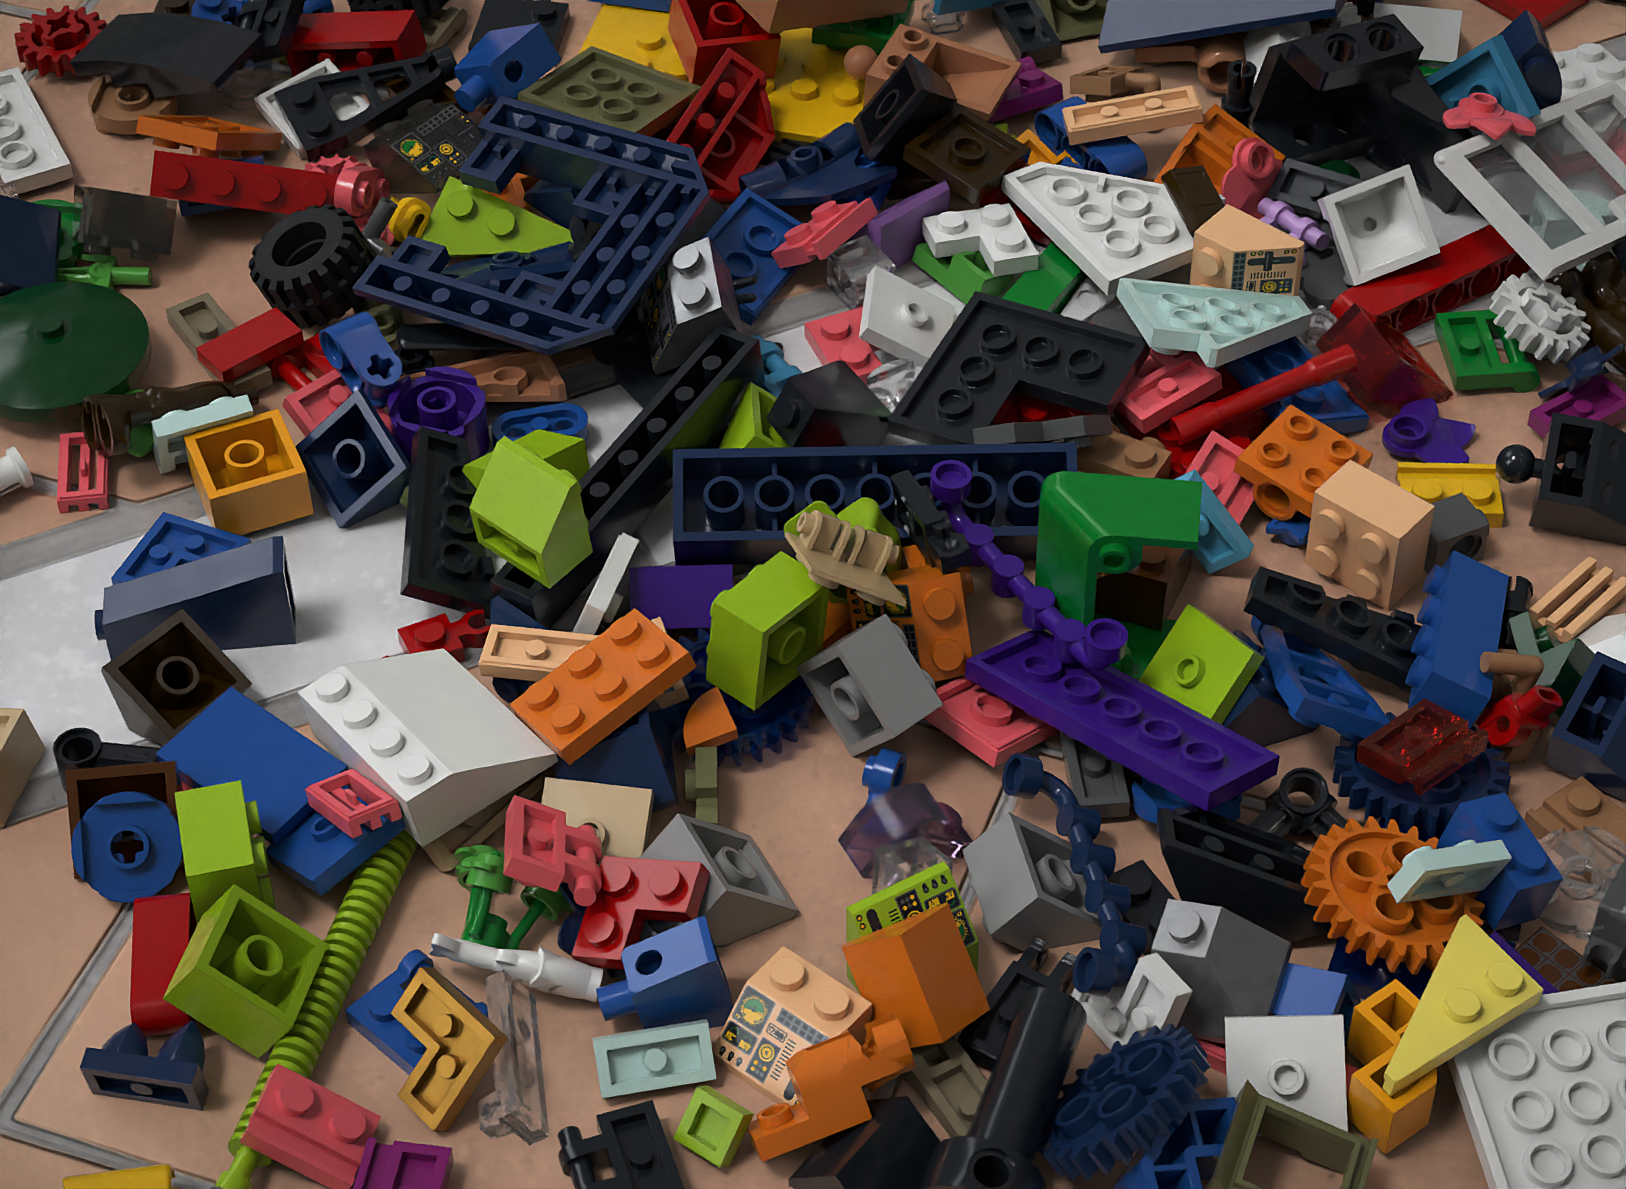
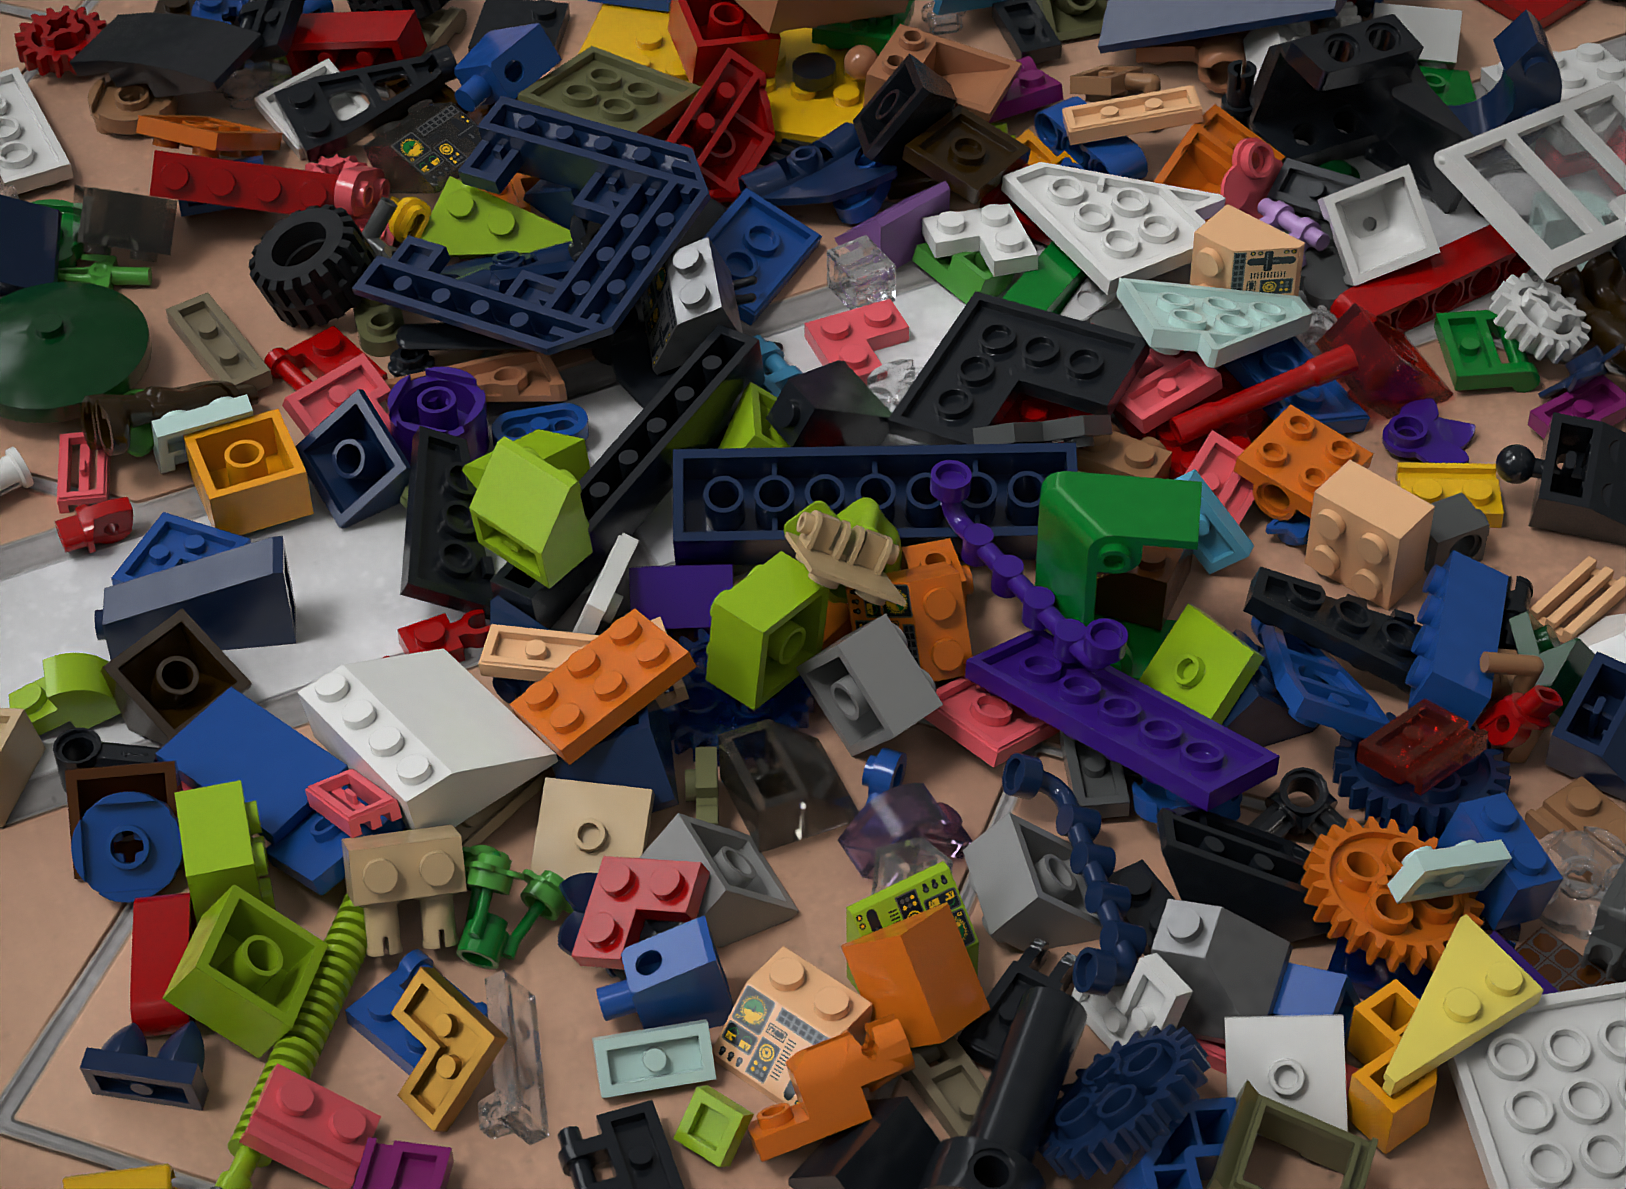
(68, 692): none -> lime brick
(94, 524): none -> red piece
(250, 345): red tile -> none
(362, 356): blue piece -> none
(404, 866): none -> tan brick
(531, 968): white animal -> none
(547, 851): coral plate -> none
(708, 723): orange tile -> none
(782, 784): none -> clear smoke slope
(814, 71): none -> black tile
(824, 233): coral plate -> none
(903, 317): white plate -> none
(927, 526): black hinge -> none
(1192, 195): dark brown tile -> none
(1484, 114): coral plate -> none
(1486, 70): dark azure wing -> none

